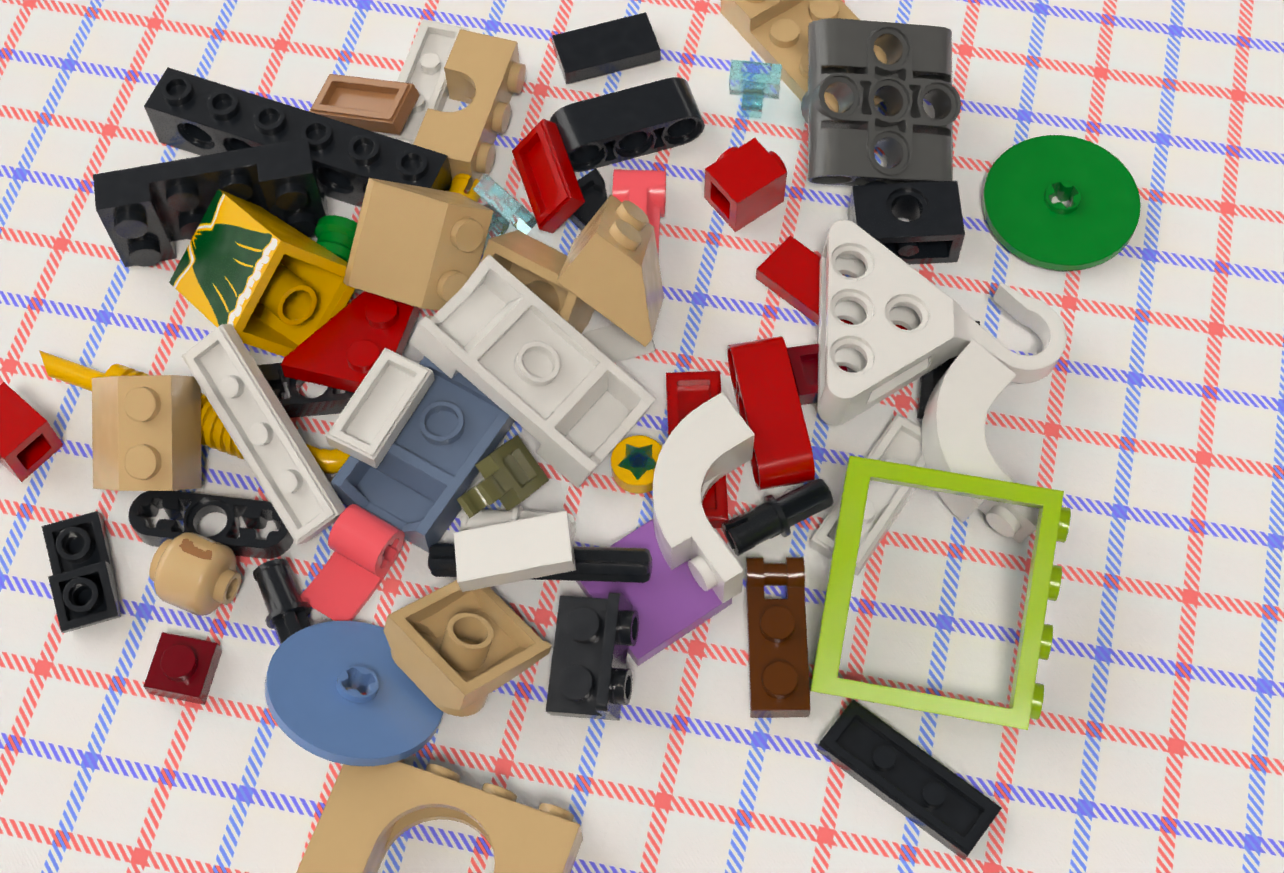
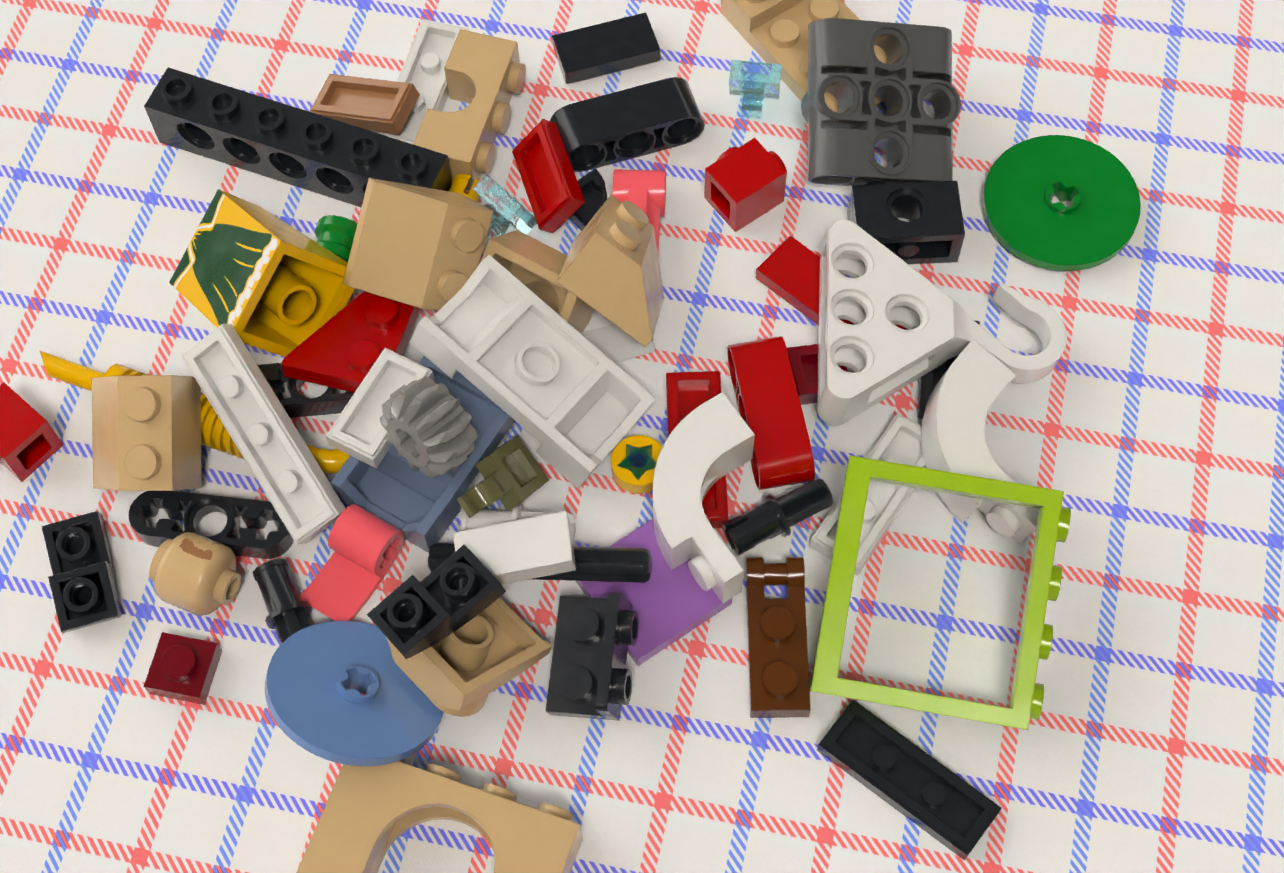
(166, 201): black piece -> none
(428, 427): none -> light grey gear
(440, 604): none -> black slope

